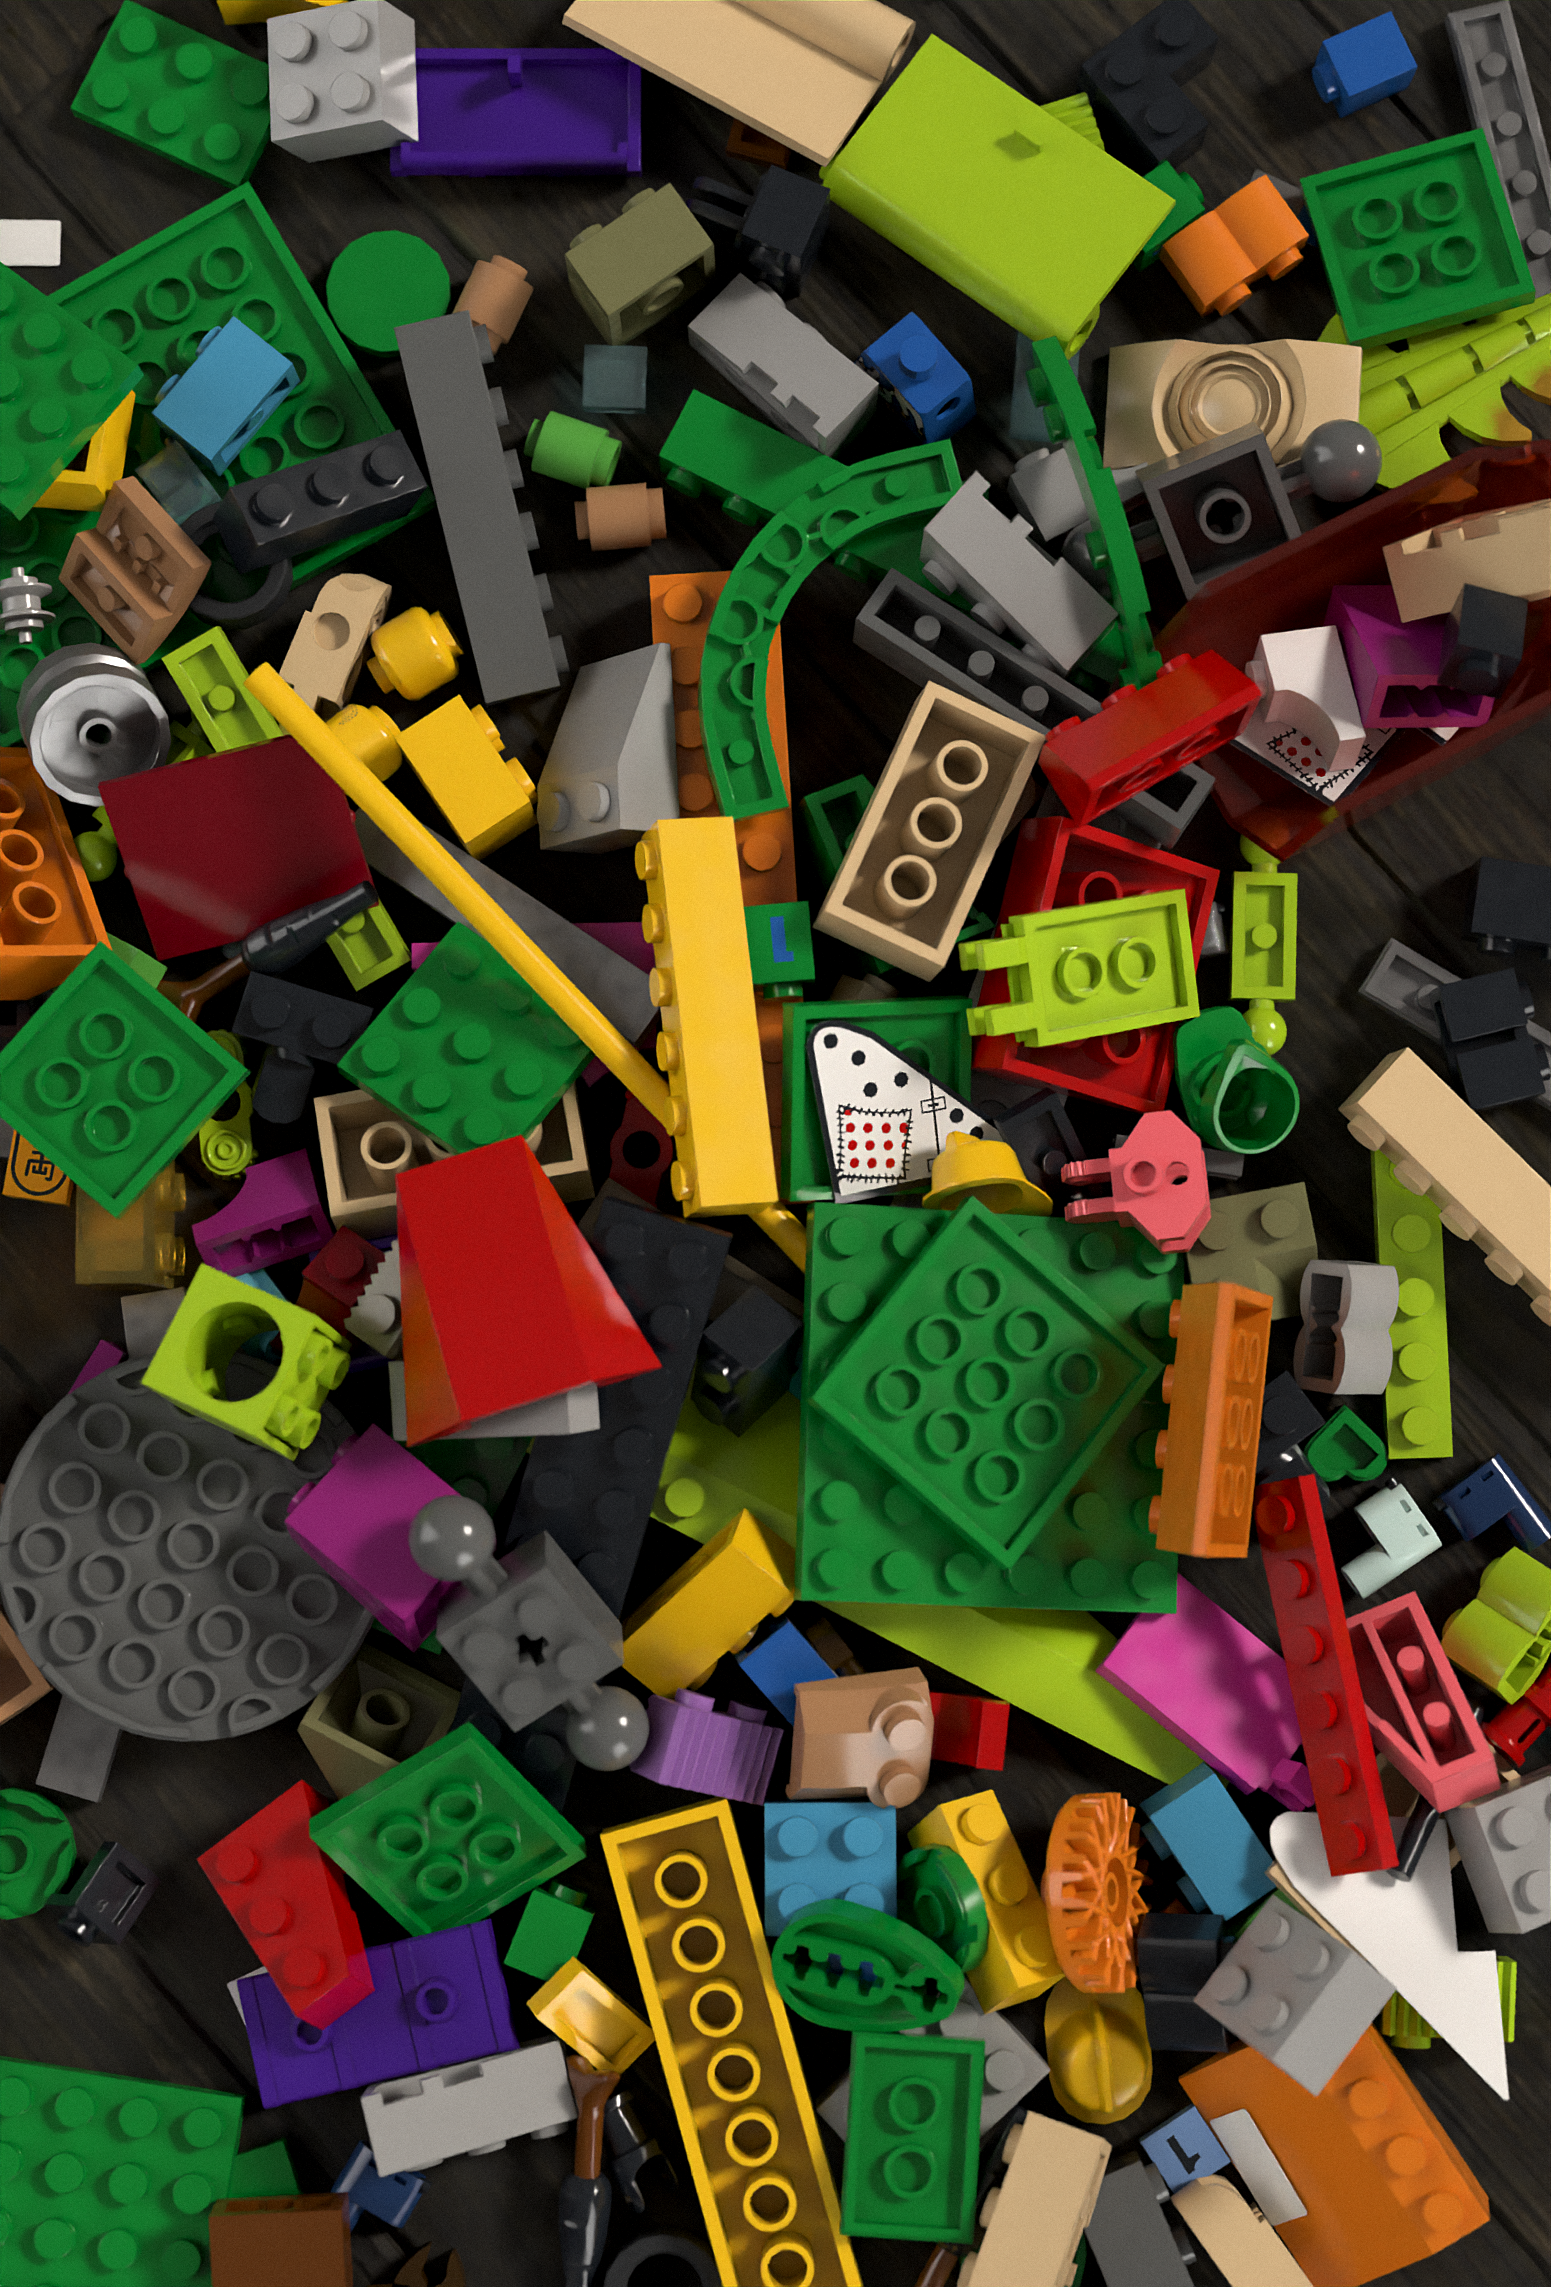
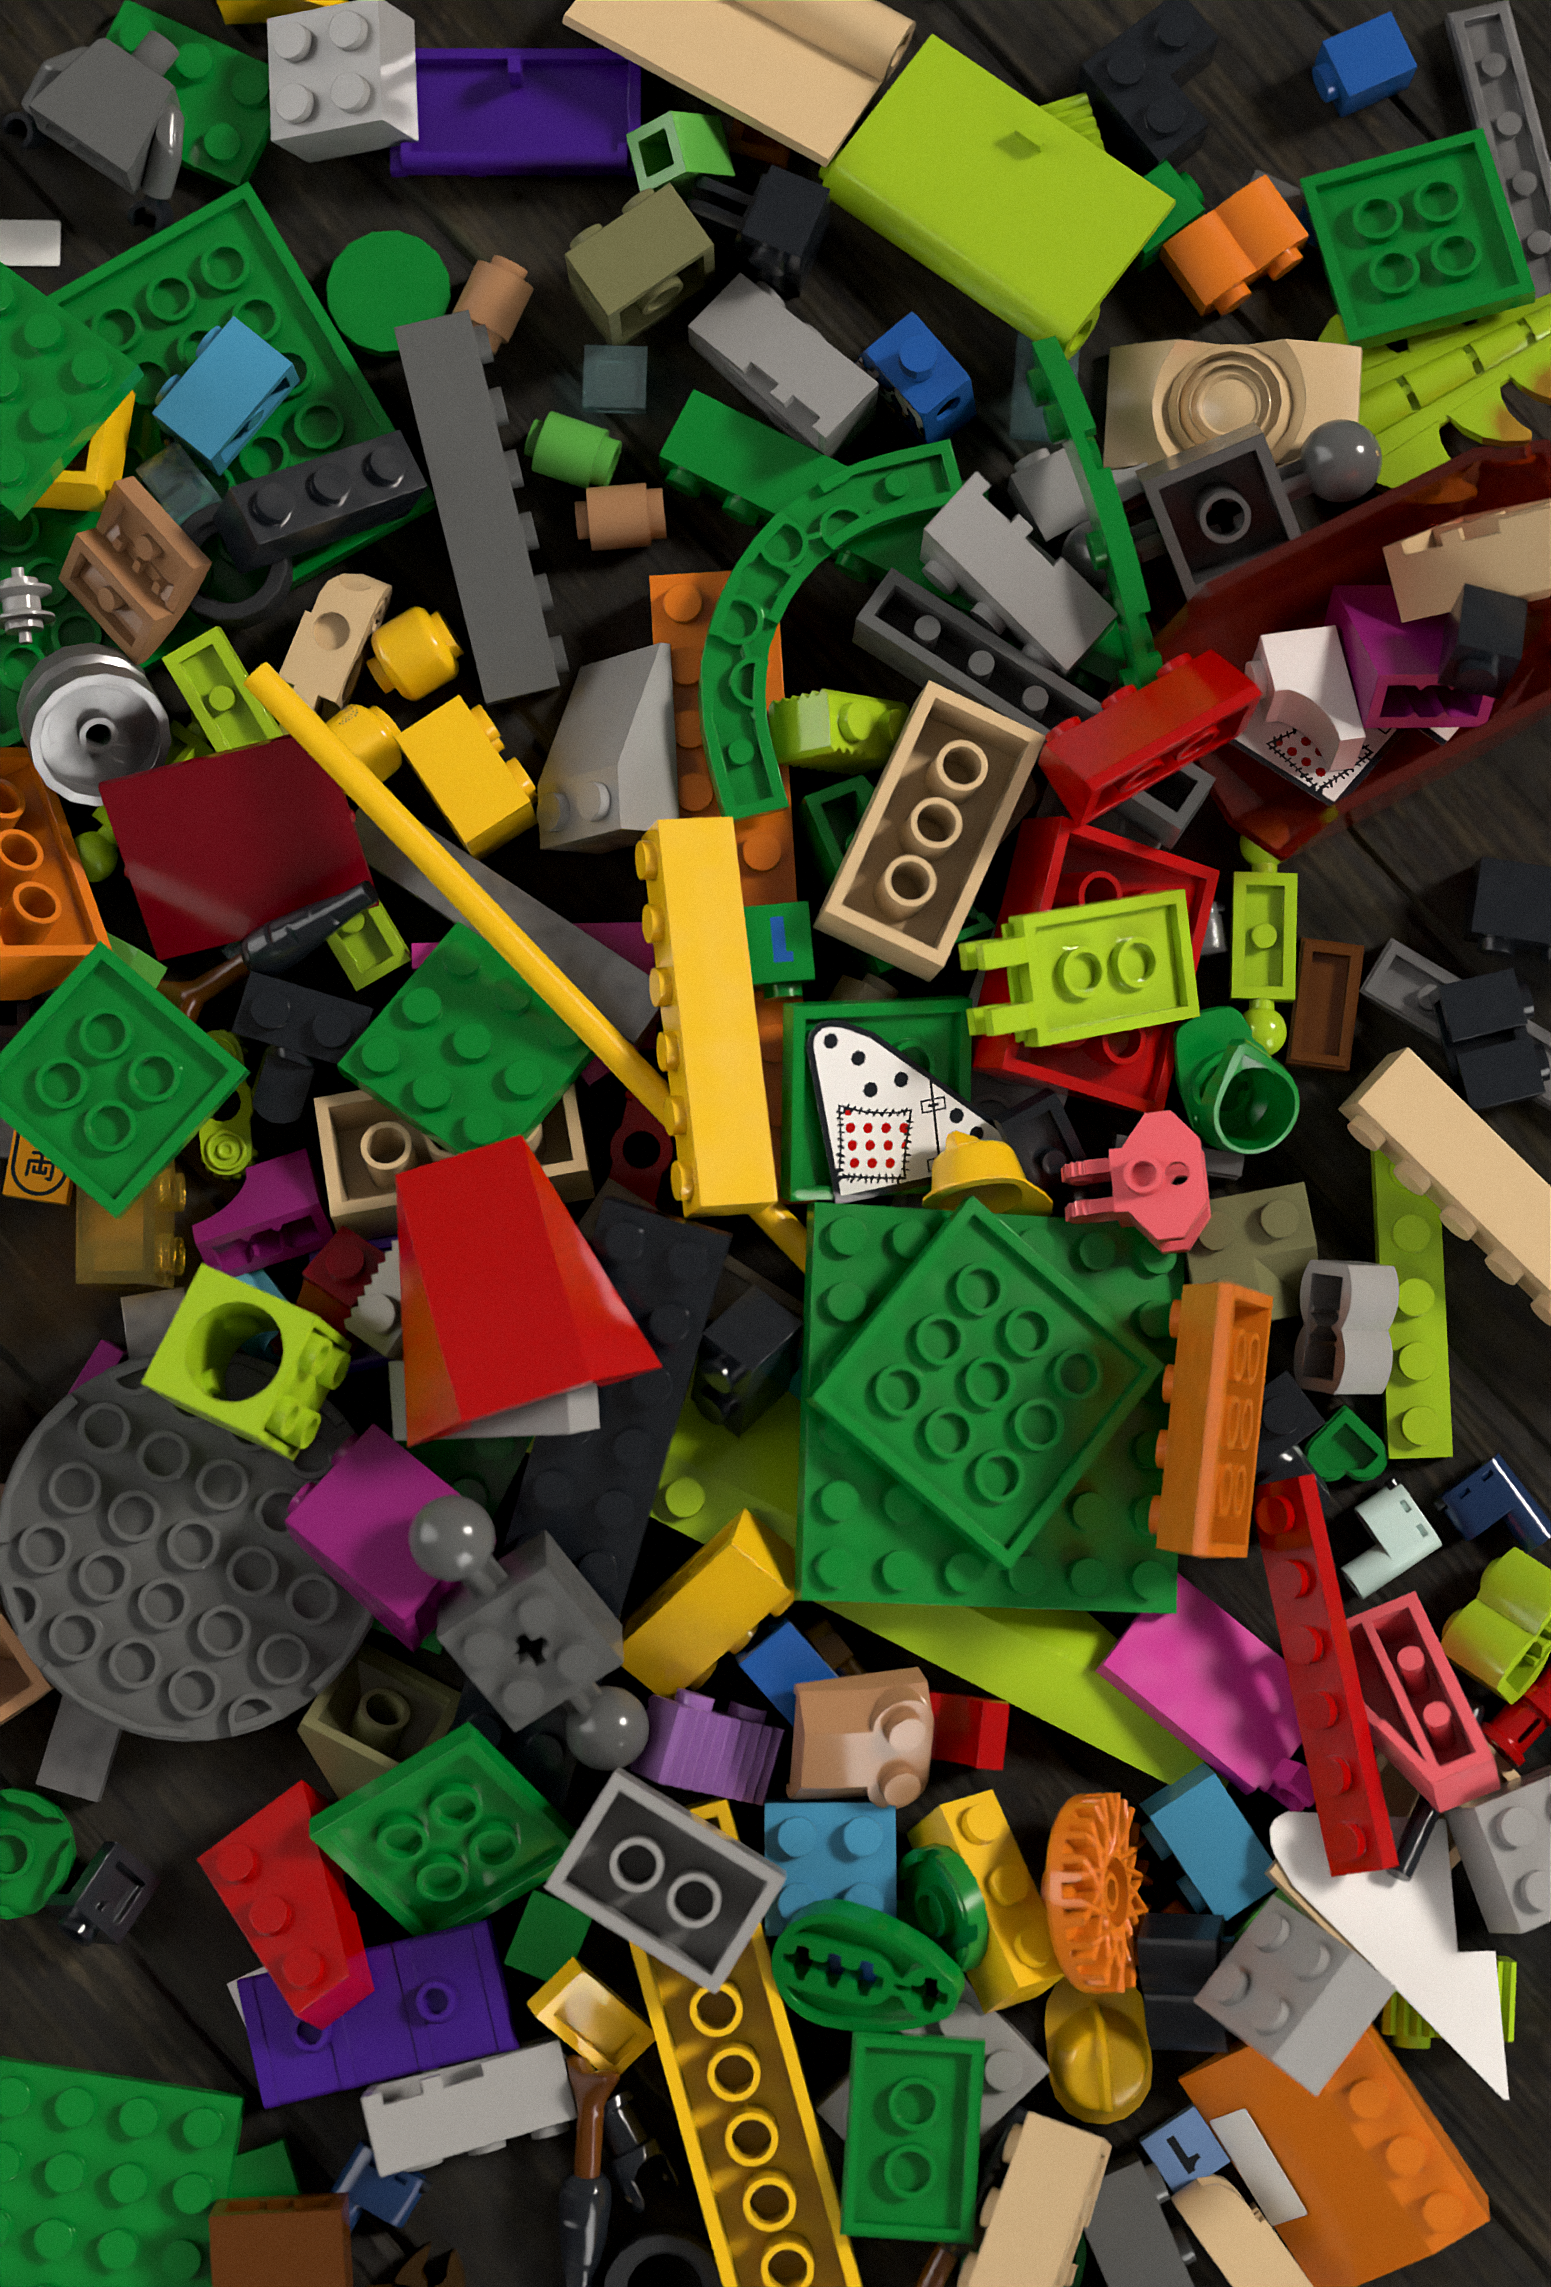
(113, 116): none -> dark grey torso
(666, 1880): none -> light grey brick
(679, 150): none -> bright green brick
(835, 731): none -> lime brick
(1324, 1005): none -> reddish brown tile

